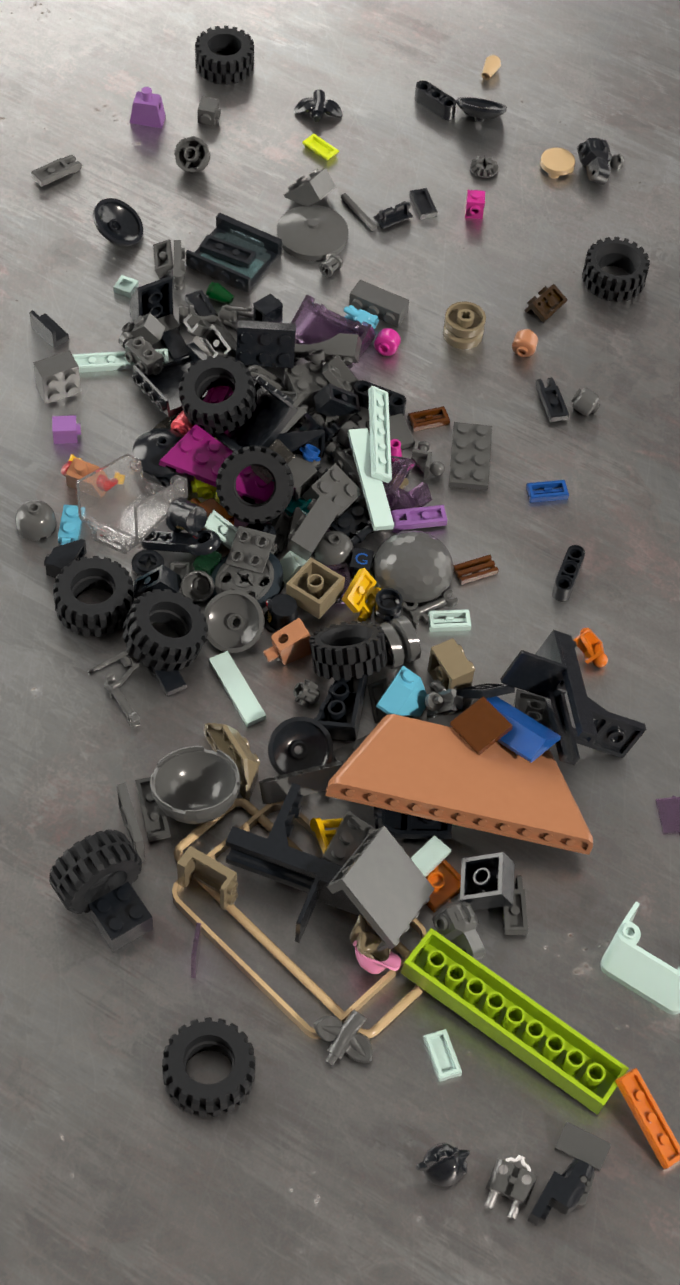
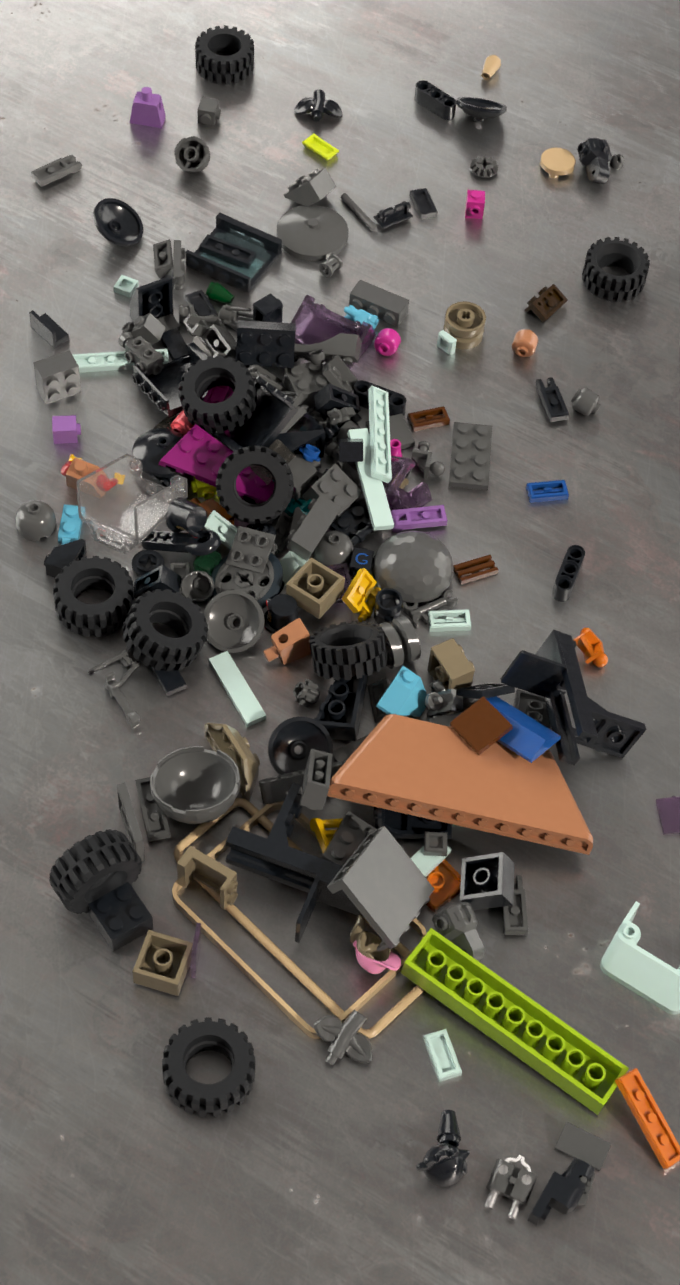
(163, 963): none -> dark tan brick
(316, 779): none -> dark grey brick
(341, 416): none -> dark grey plate
(350, 450): none -> black panel
(435, 844): none -> dark grey tile
(446, 342): none -> light aqua tile
(448, 1129): none -> black cone

